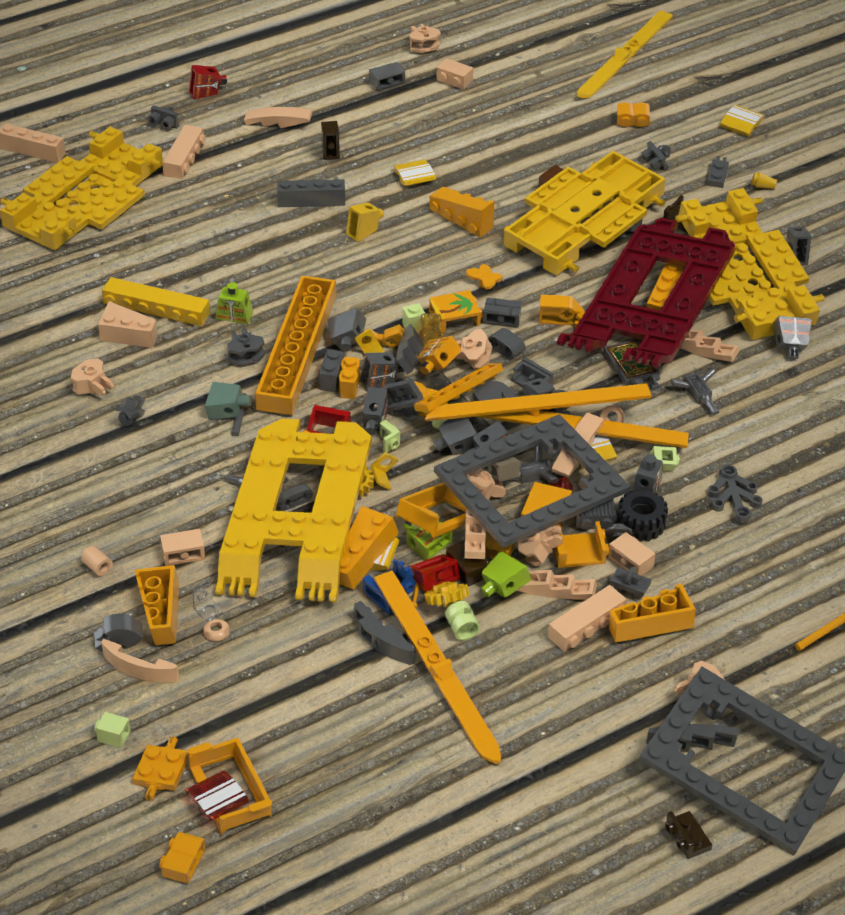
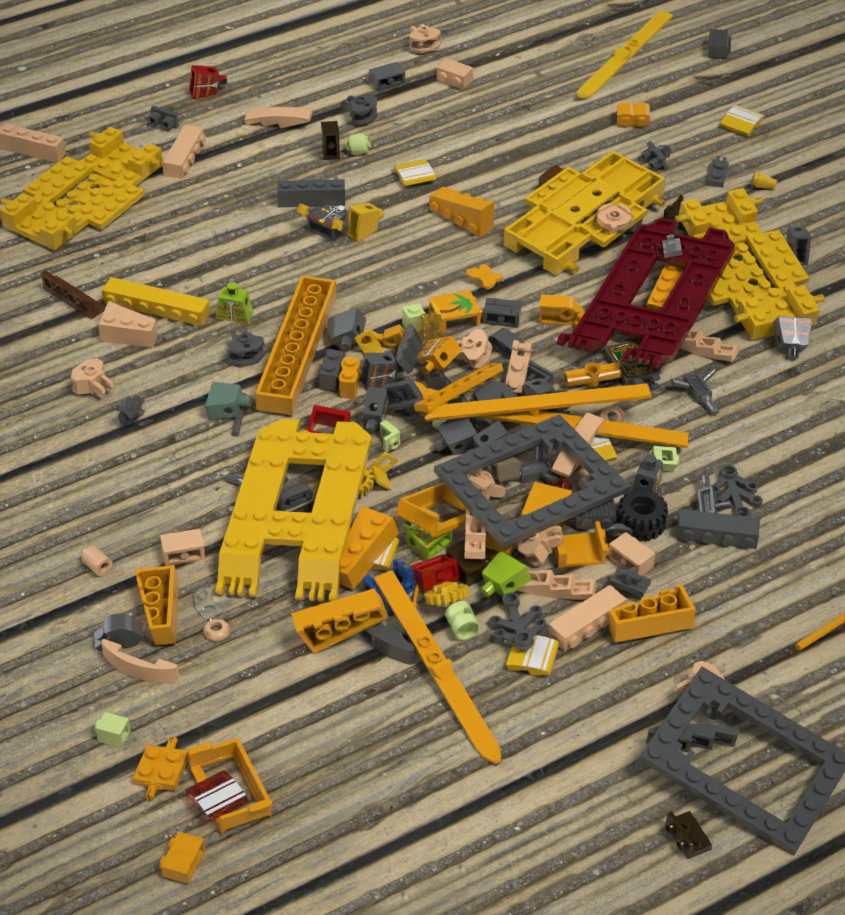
(71, 295): none -> reddish brown fence
(326, 220): none -> dark grey torso
(339, 619): none -> light orange wedge
(358, 144): none -> yellowish green head
(360, 108): none -> dark grey hinge
(518, 366): none -> light nougat plate
(523, 639): none -> dark grey plant
(537, 659): none -> slope
(592, 374): none -> light orange piece
(614, 217): none -> light nougat plate
(672, 247): none -> light grey tile
(708, 498): none -> flat silver piece
(718, 528): none -> dark grey brick
(719, 44): none -> dark grey brick

